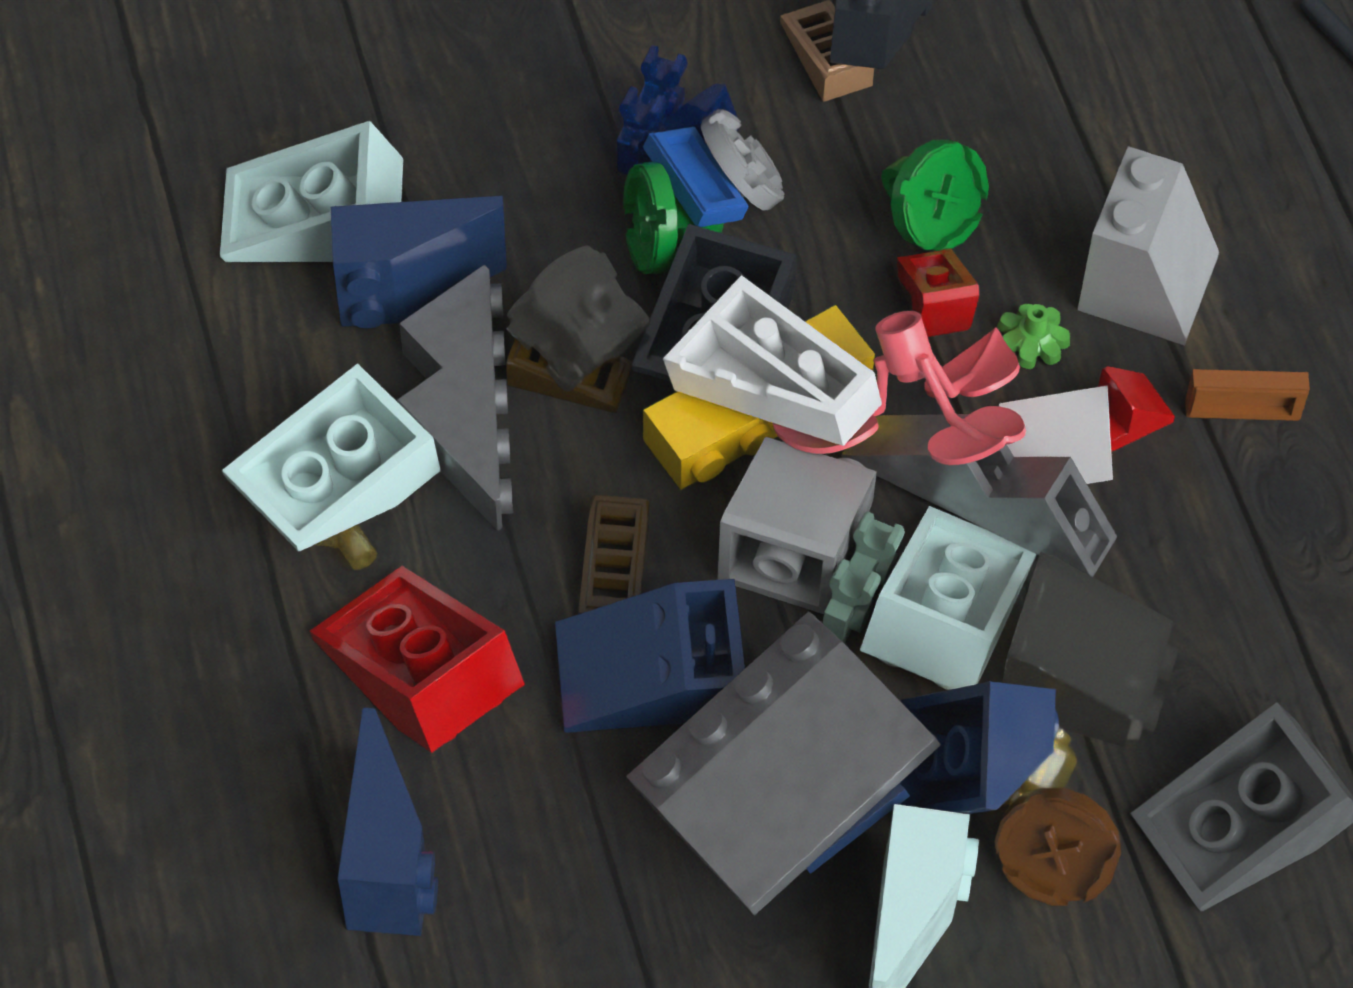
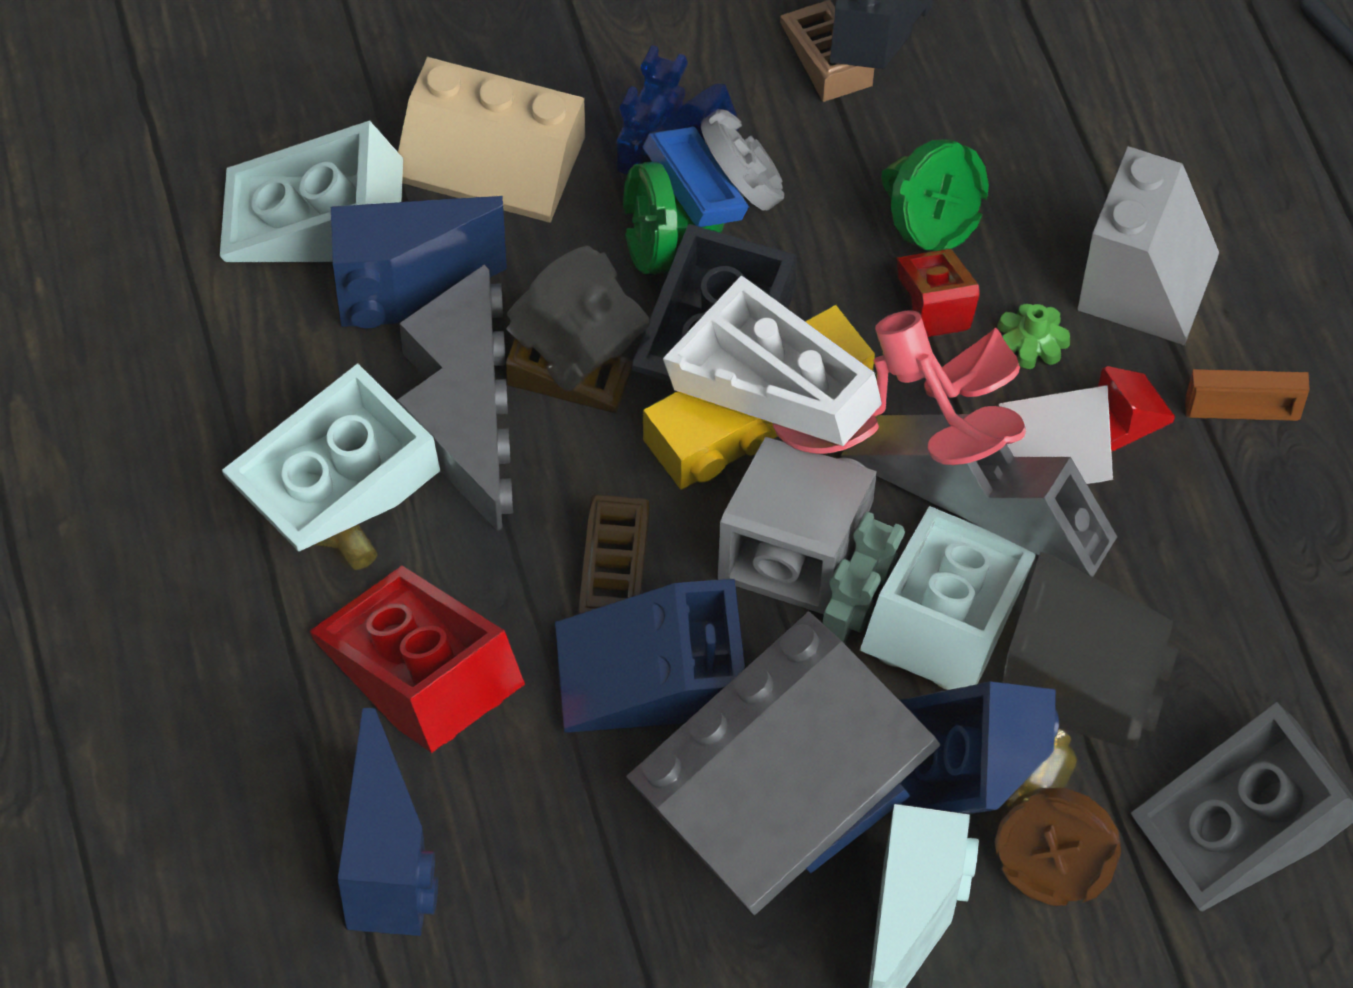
(490, 137): none -> tan slope

